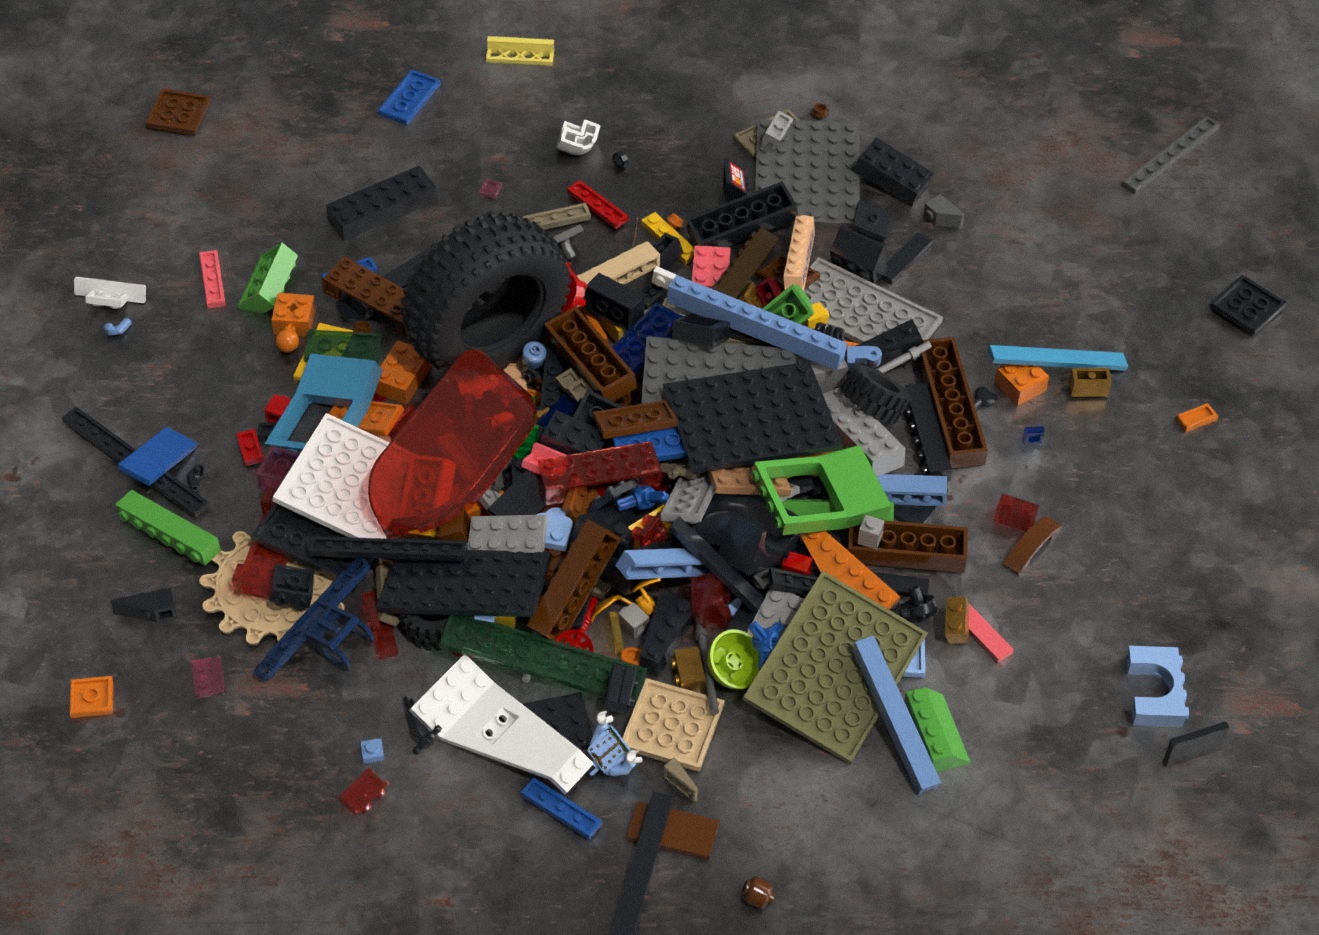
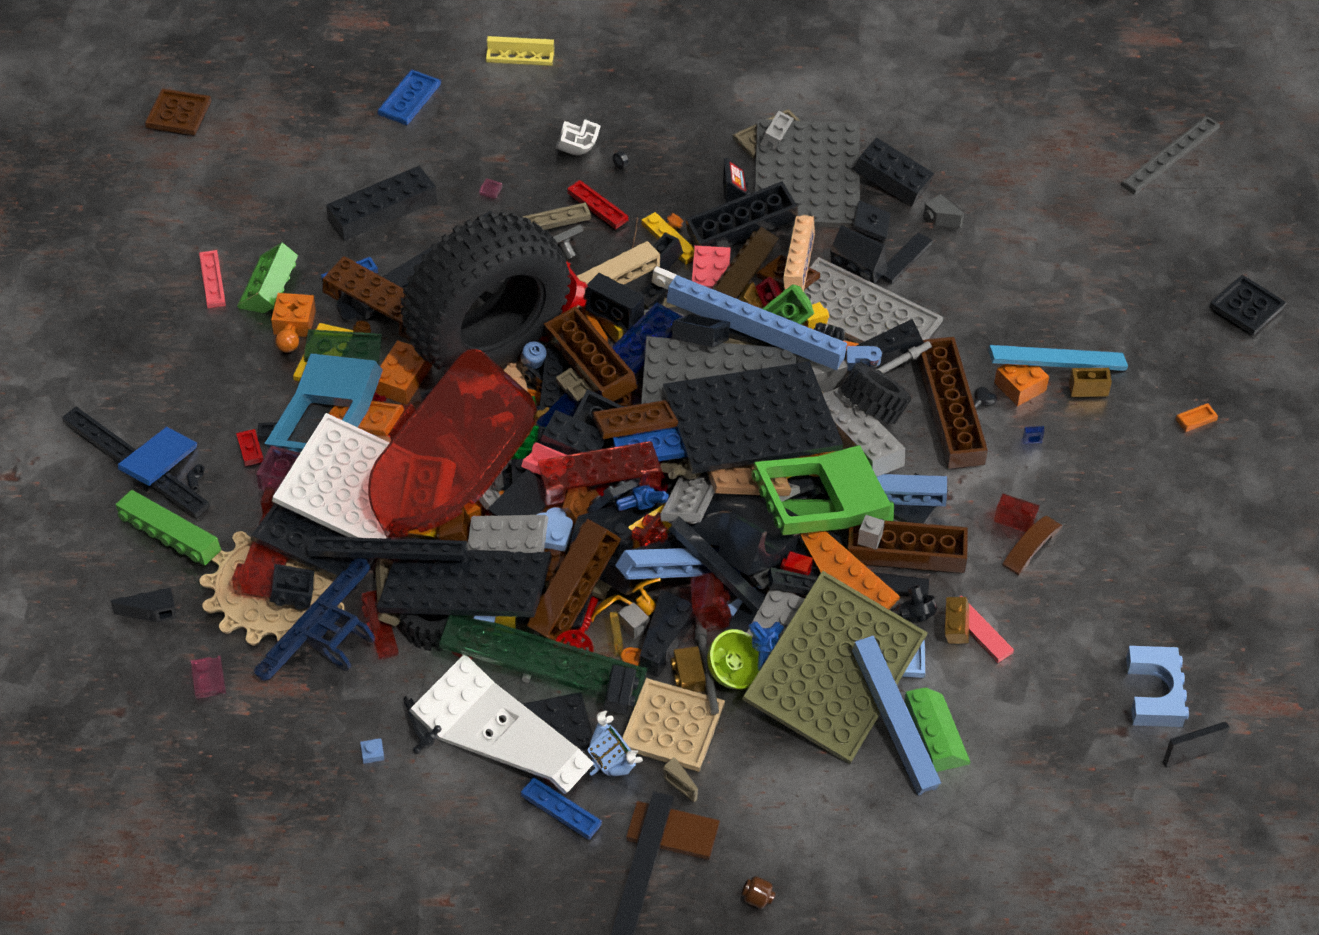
(91, 696): orange tile -> none
(109, 293): white bracket -> none
(119, 329): medium blue arm -> none
(276, 408): red brick -> none
(363, 791): clear red bracket -> none
(820, 111): reddish brown plate -> none
(927, 432): black brick -> none

